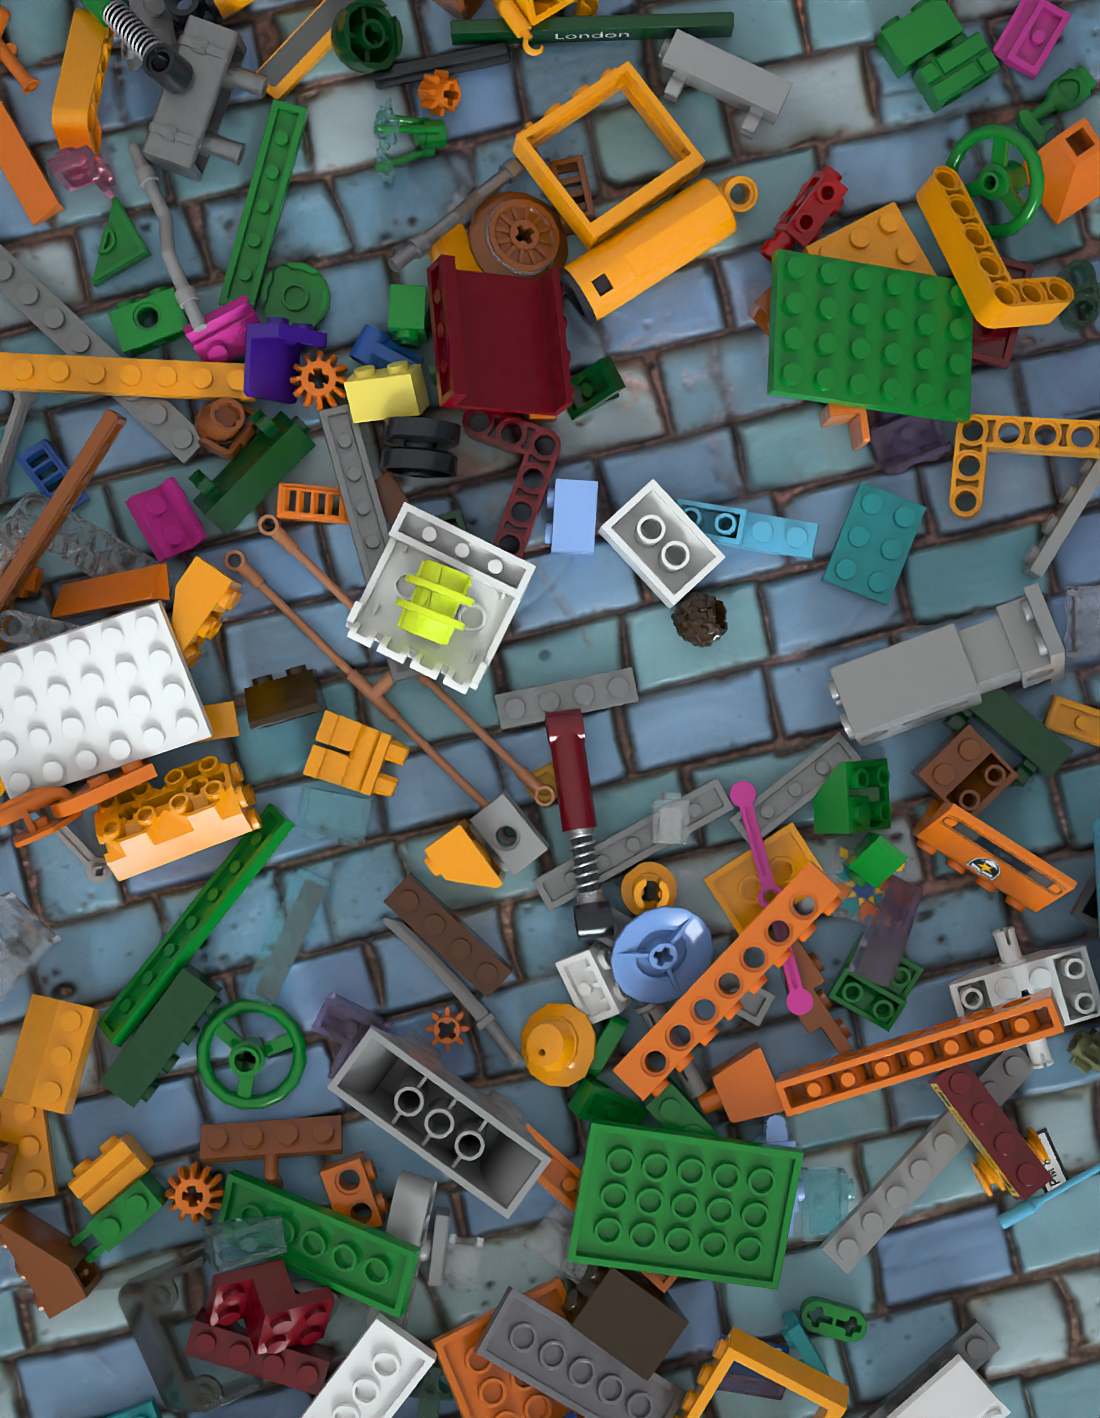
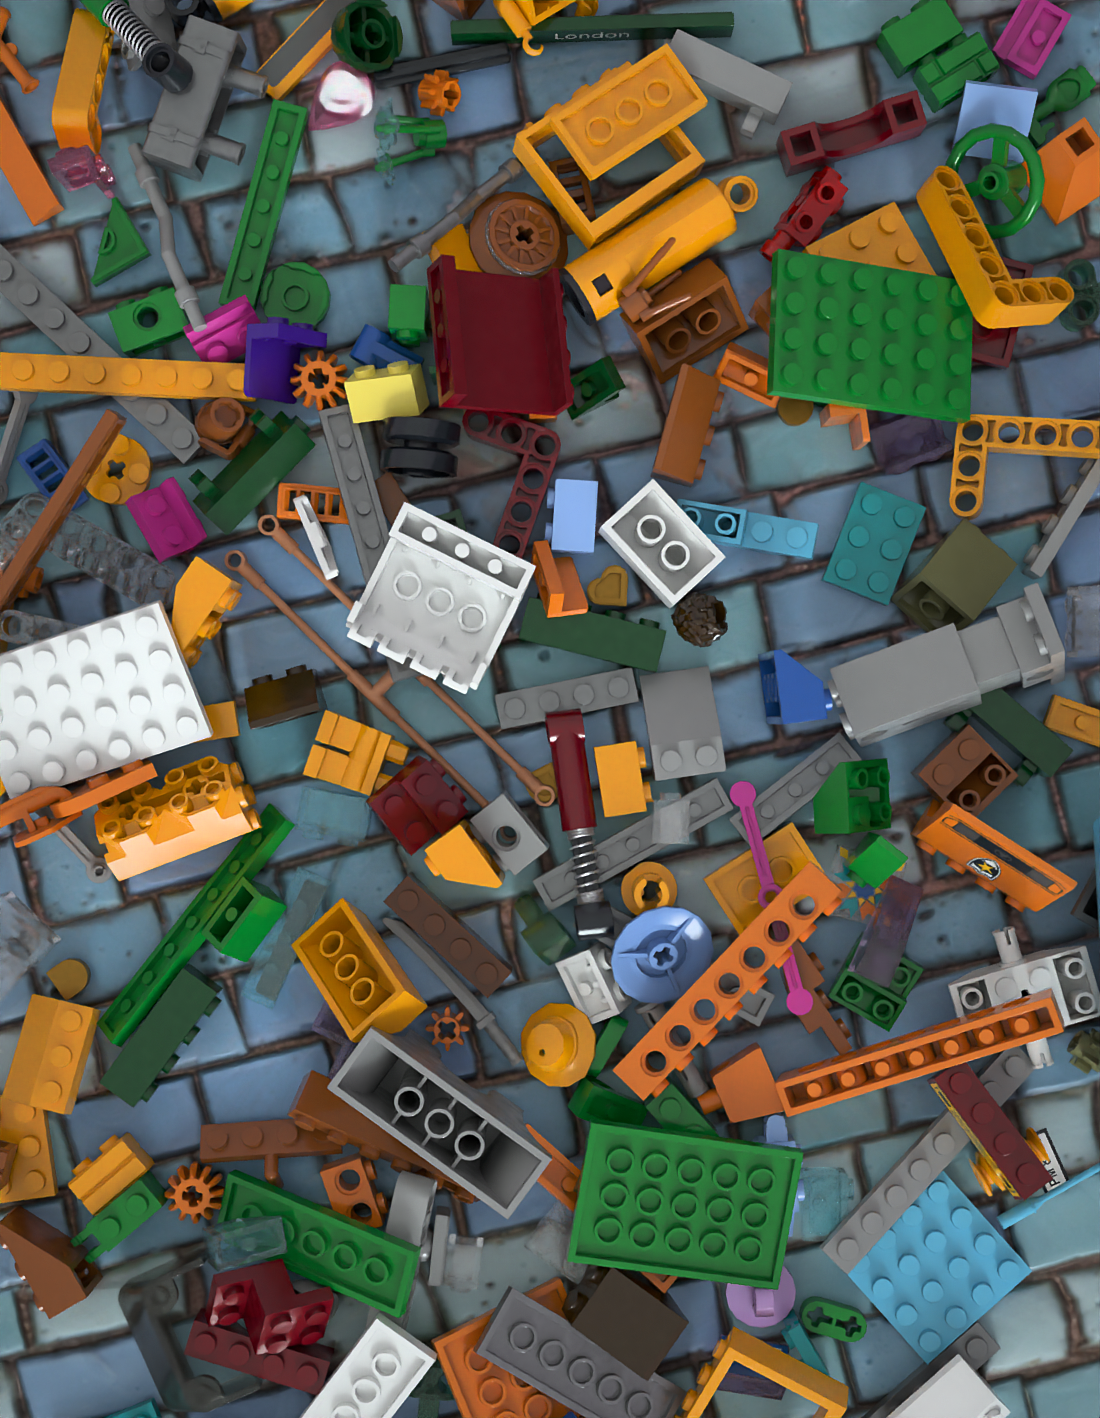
(70, 977): none -> pearl gold tile
(112, 592): orange slope -> none
(136, 473): none -> light orange plate
(244, 919): none -> green brick
(261, 1050): green piece -> none
(317, 537): none -> white tile
(322, 1109): none -> dark orange slope
(339, 97): none -> clear pink piece
(357, 973): none -> light orange slope
(418, 804): none -> dark red plate
(434, 602): neon yellow piece -> none
(544, 931): none -> clear green beam
(557, 582): none -> orange panel
(596, 635): none -> dark green brick
(610, 588): none -> pearl gold tile
(621, 778): none -> light orange brick
(628, 112): none -> light orange plate
(637, 302): none -> dark orange plant
(682, 723): none -> light grey slope
(687, 427): none -> dark orange slope
(693, 327): none -> dark orange slope
(746, 373): none -> orange slope
(759, 1305): none -> lavender tile
(791, 690): none -> blue slope
(794, 411): none -> pearl gold tile
(826, 143): none -> dark red arch
(938, 1269): none -> medium azure plate
(954, 579): none -> olive slope
(995, 104): none -> light blue tile

